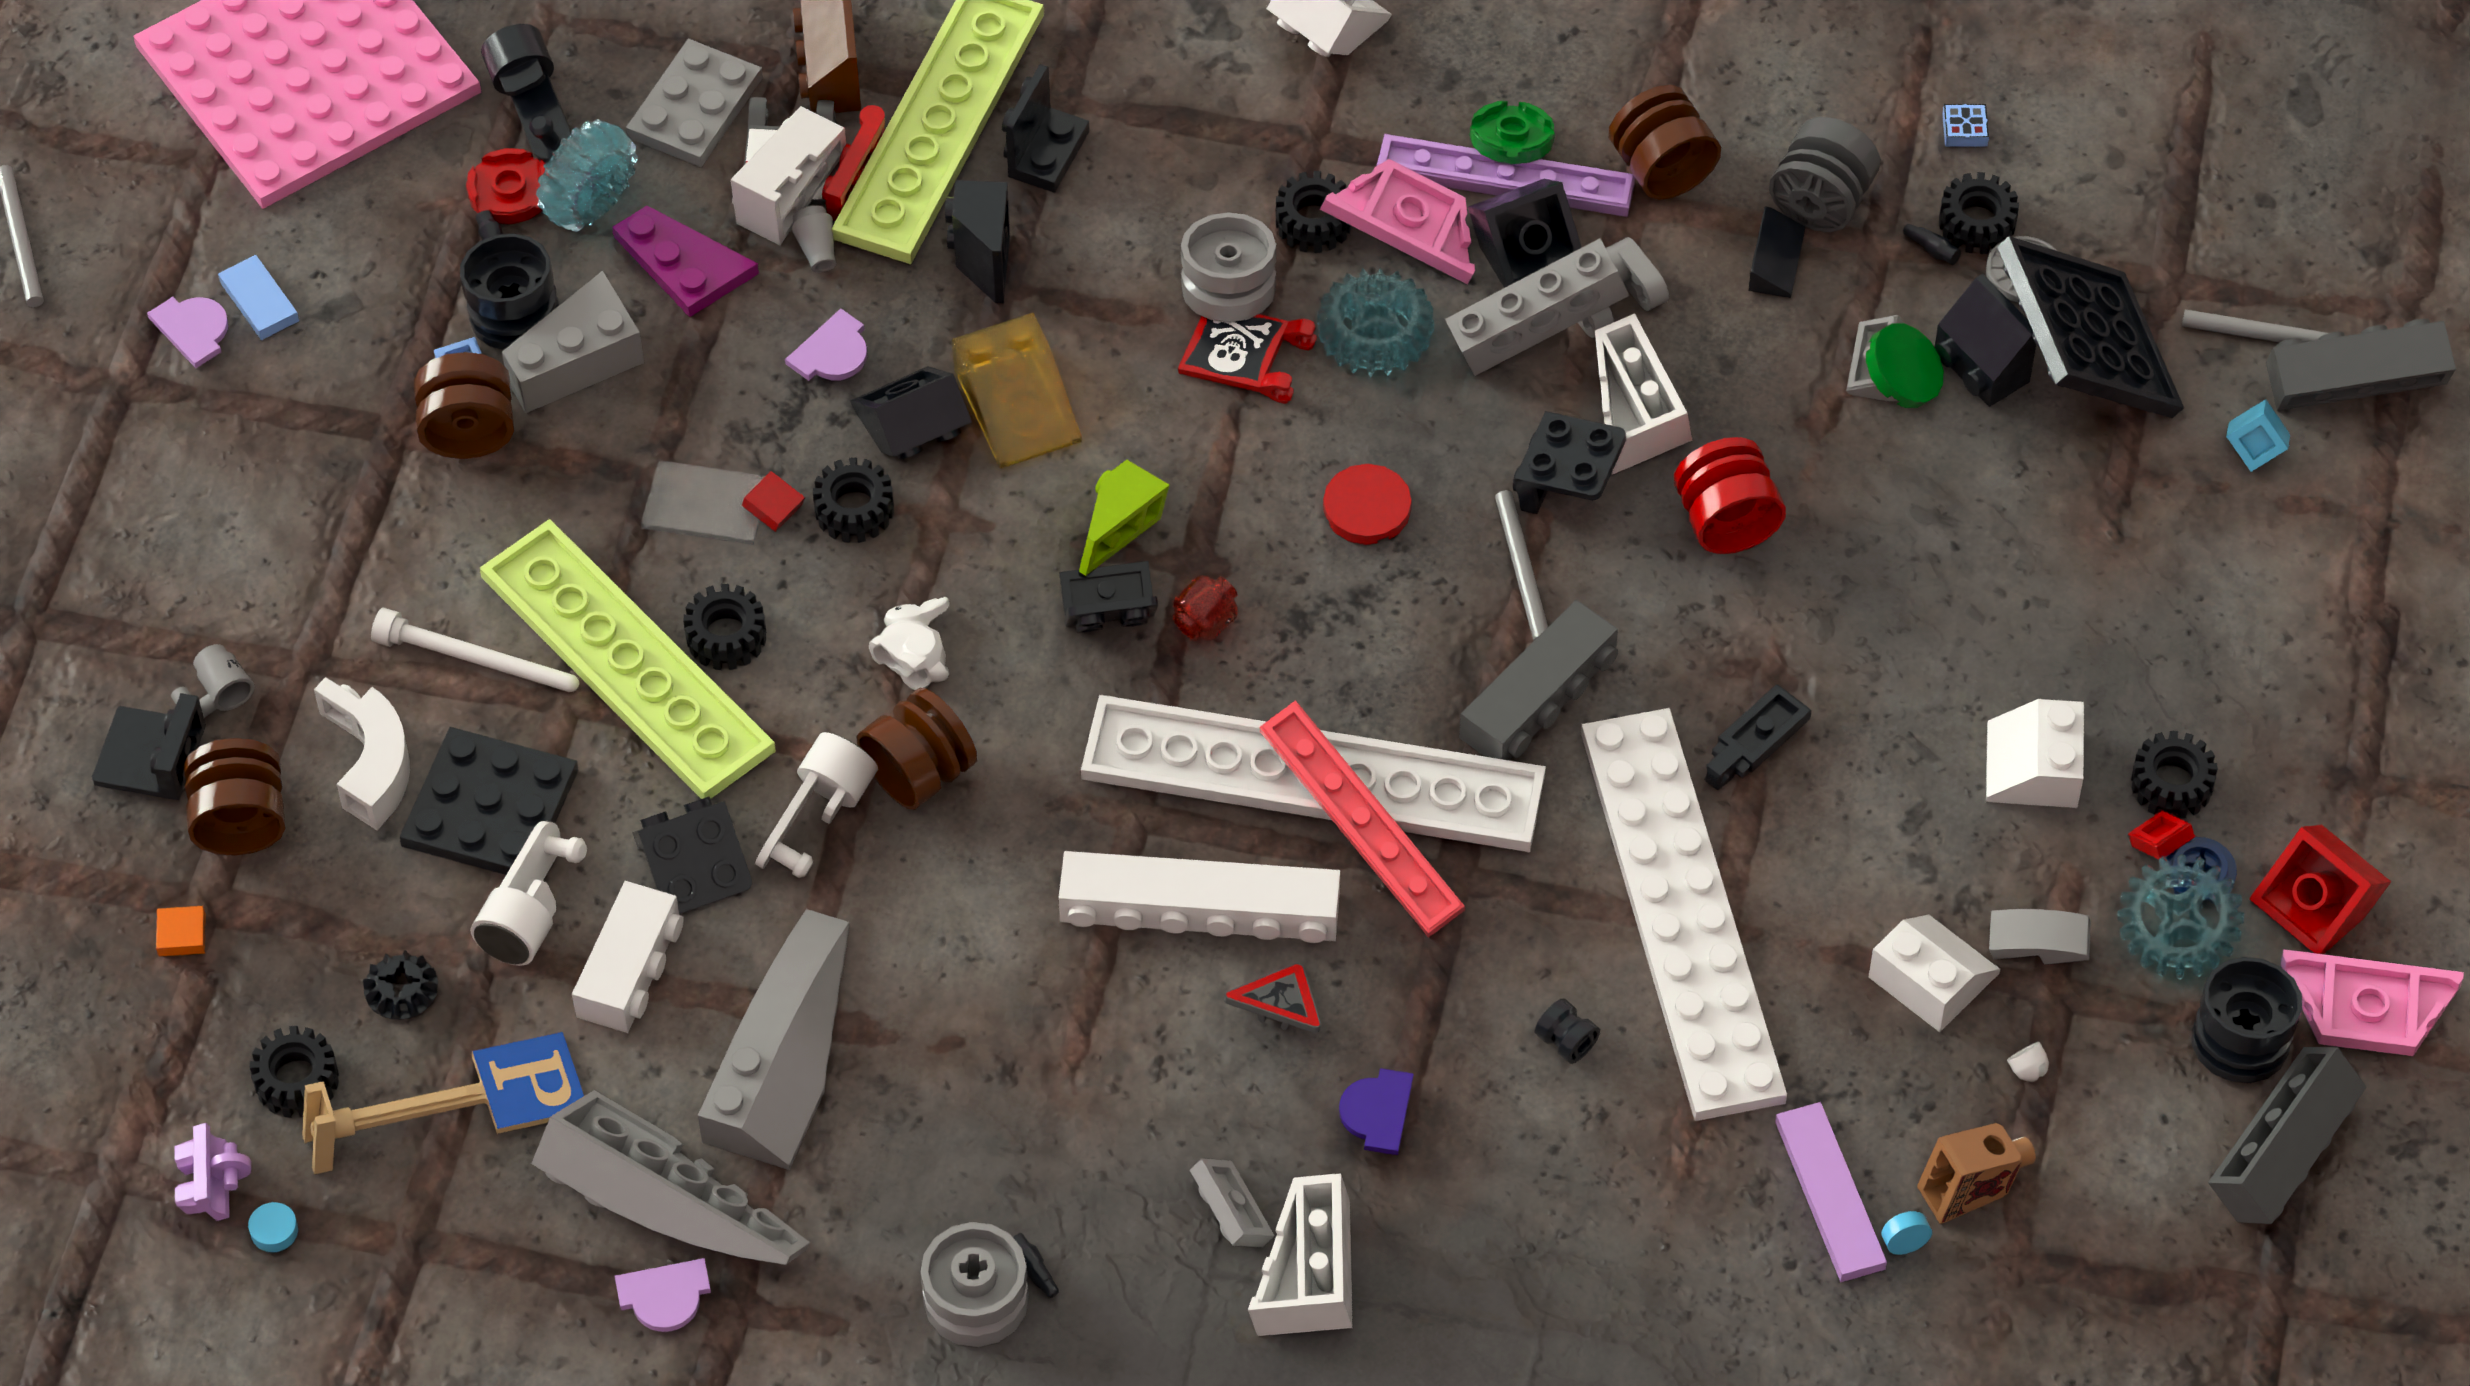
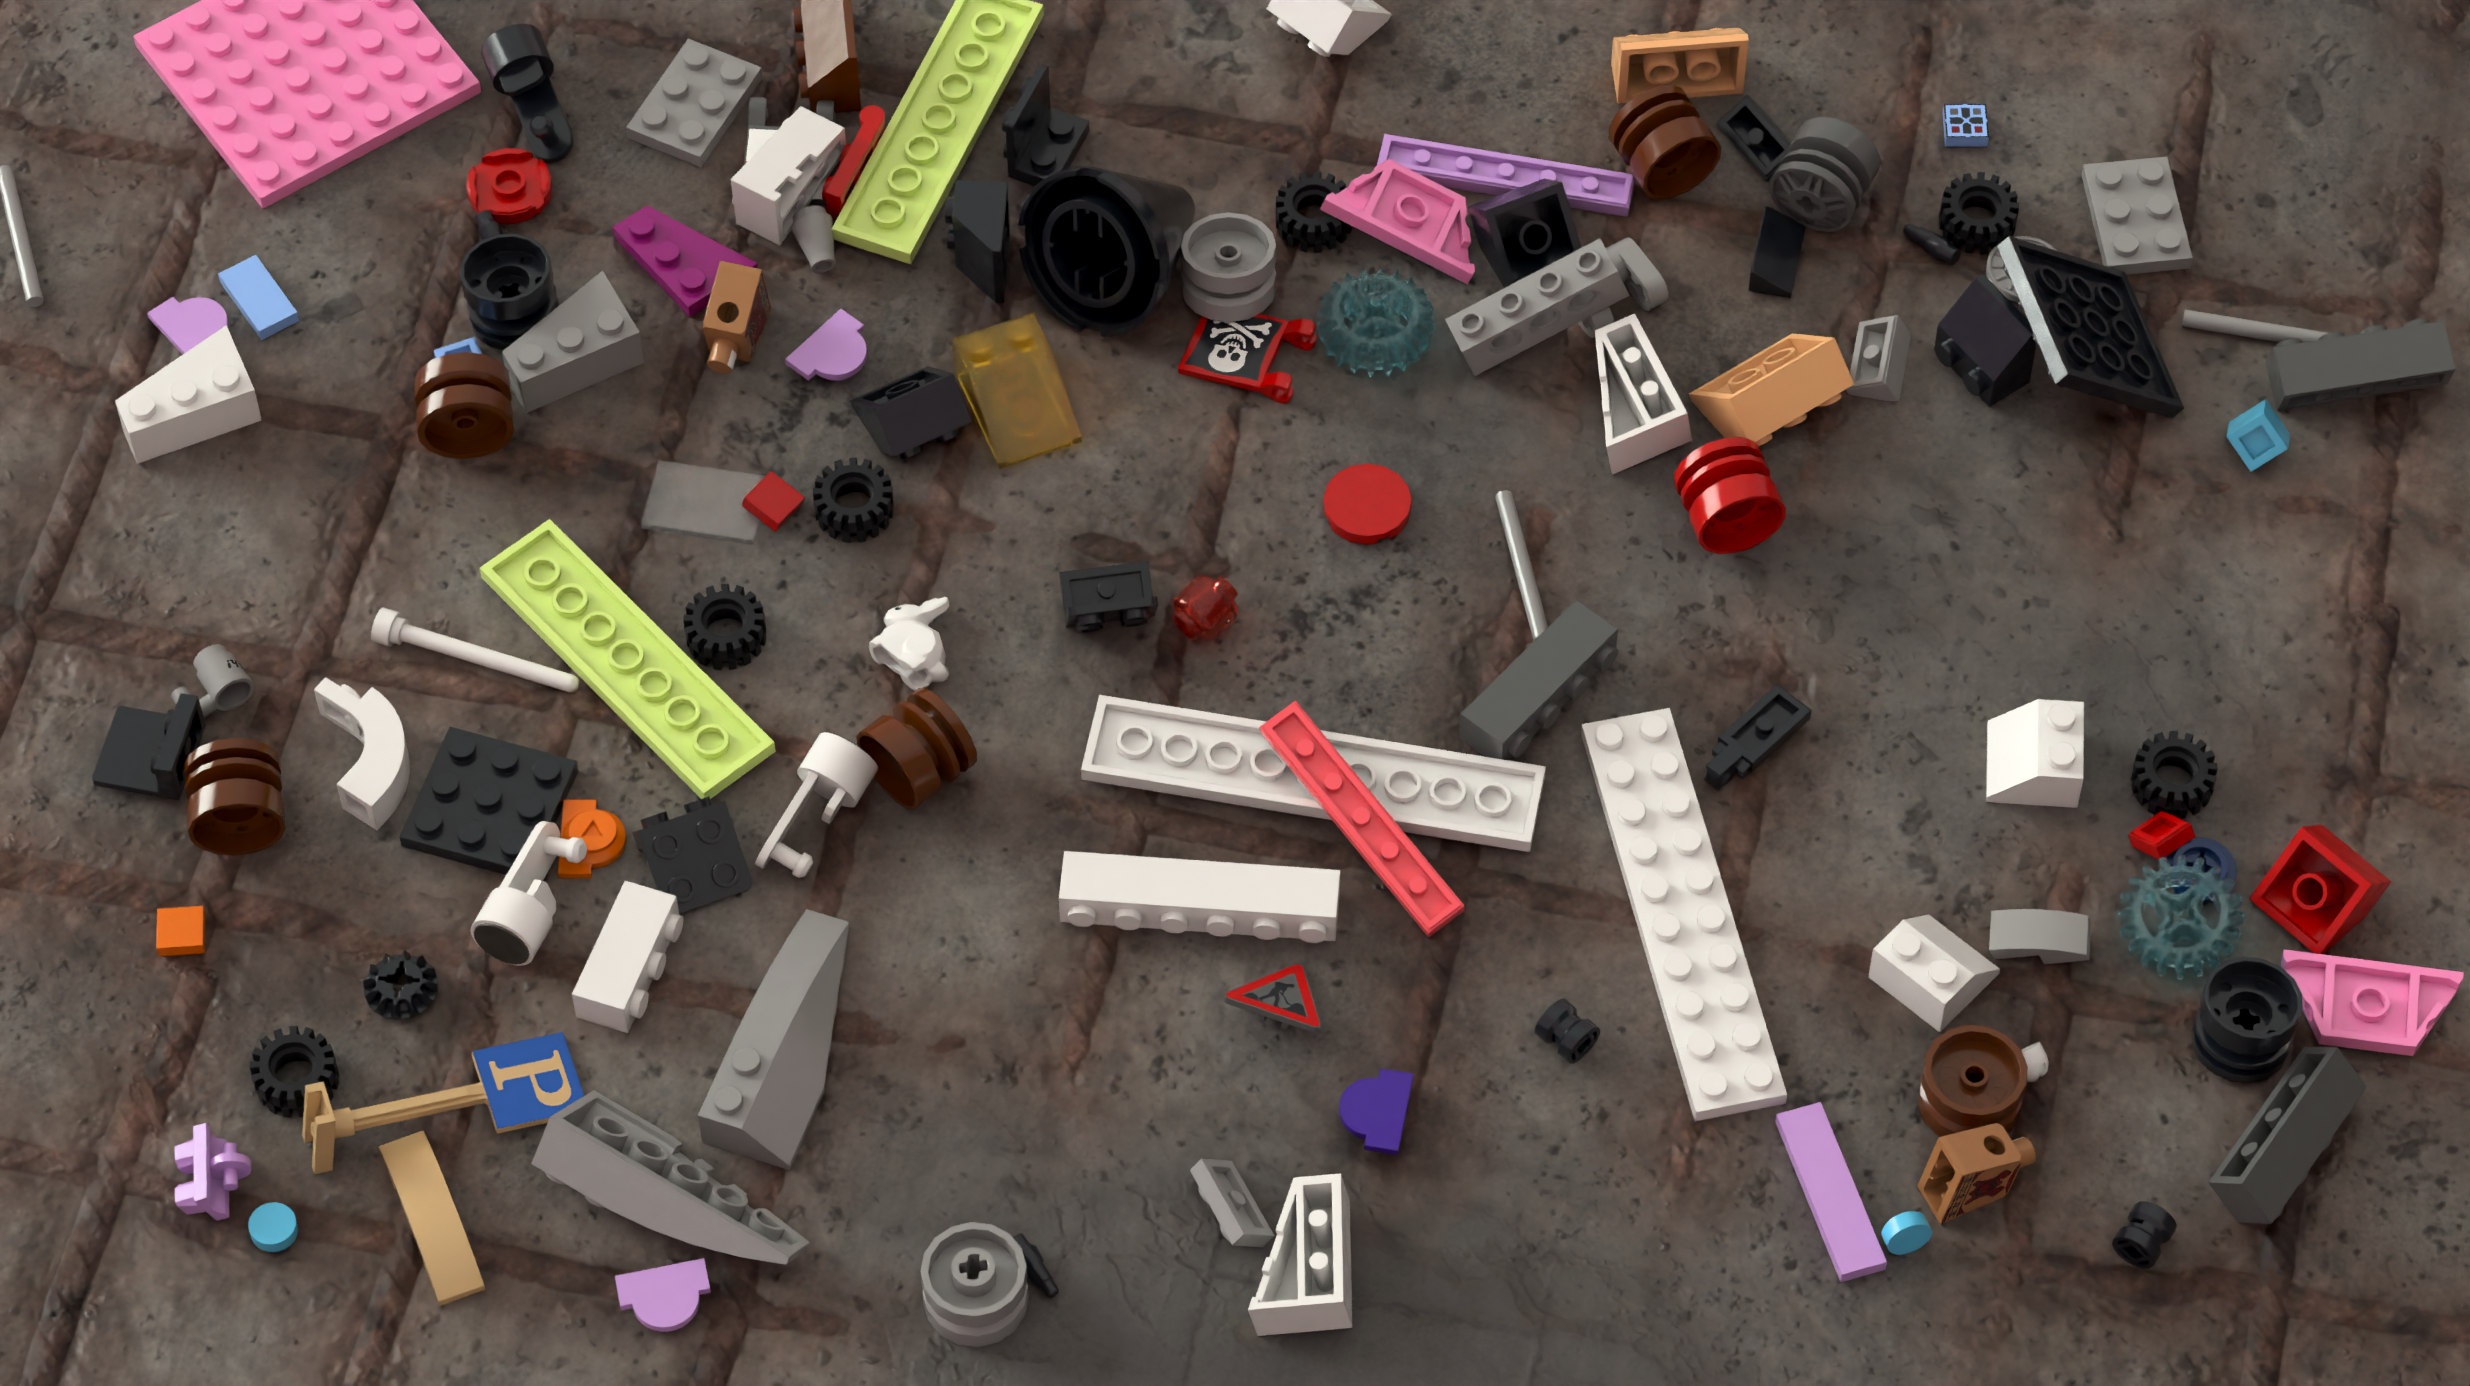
(189, 400): none -> white wedge
(432, 1217): none -> tan slope
(586, 175): clear light blue gear -> none
(601, 832): none -> orange piece
(735, 315): none -> medium nougat torso
(1103, 246): none -> black cone
(1124, 508): lime slope -> none
(1512, 132): green tile -> none
(1567, 459): black bracket -> none
(1696, 61): none -> light nougat slope
(1755, 136): none -> black slope
(1775, 387): none -> light nougat slope
(1904, 365): green tile -> none
(1972, 1080): none -> reddish brown wheel
(2137, 215): none -> light grey plate
(2143, 1236): none -> black wheel

